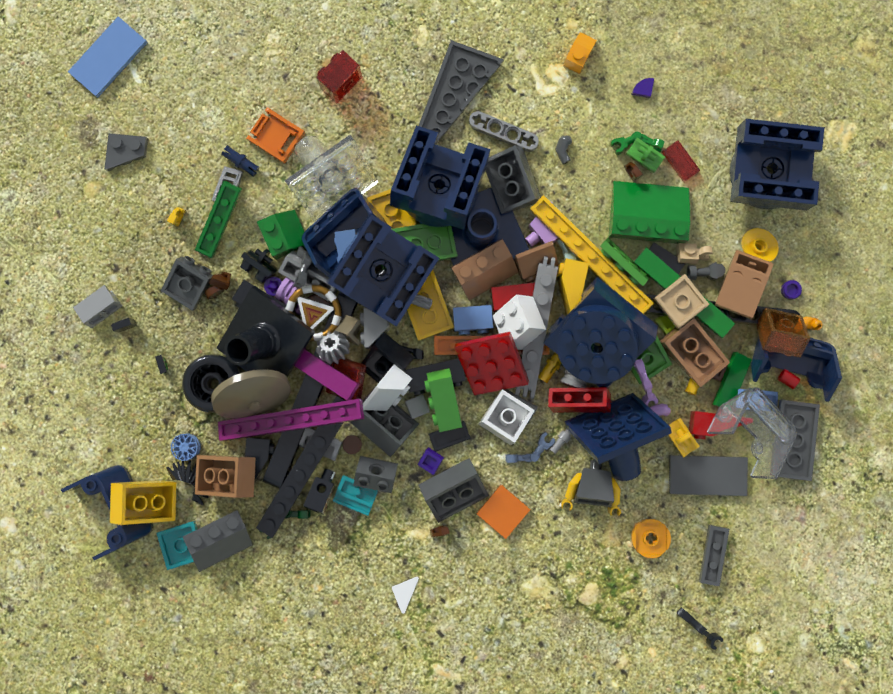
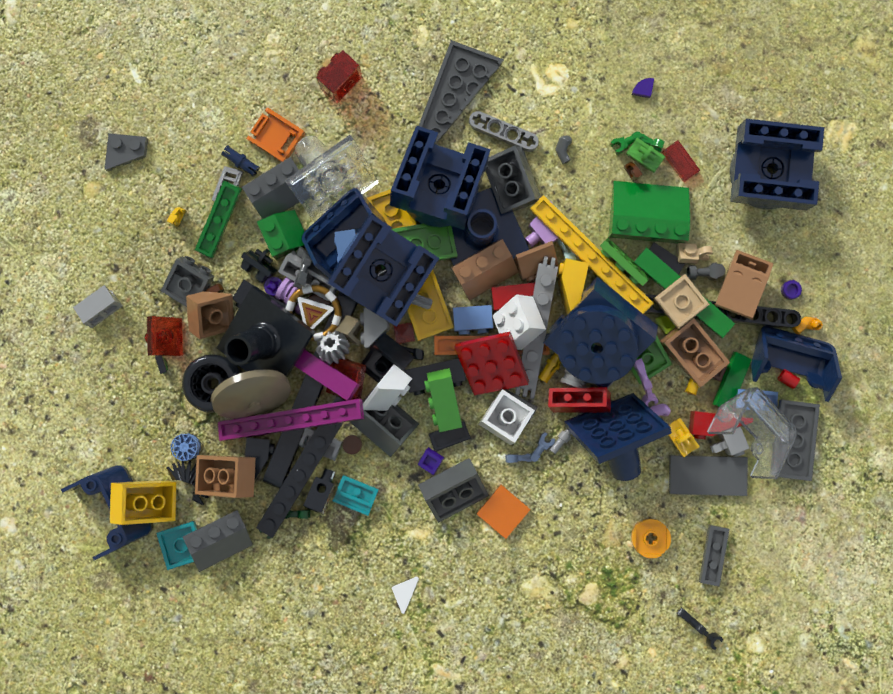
(107, 57): medium blue tile -> none
(123, 325): black tile -> none
(164, 336): none -> clear red tile
(209, 313): none -> medium nougat slope
(221, 280): reddish brown tile -> none
(270, 192): none -> dark grey slope
(375, 474): dark grey brick -> none
(404, 333): none -> clear red tile
(417, 406): light grey tile -> none
(440, 531): reddish brown tile -> none
(579, 53): light orange slope -> none
(594, 488): dark grey torso -> none
(733, 444): none -> light grey brick
(763, 240): yellow dish -> none
(782, 332): clear orange brick -> none

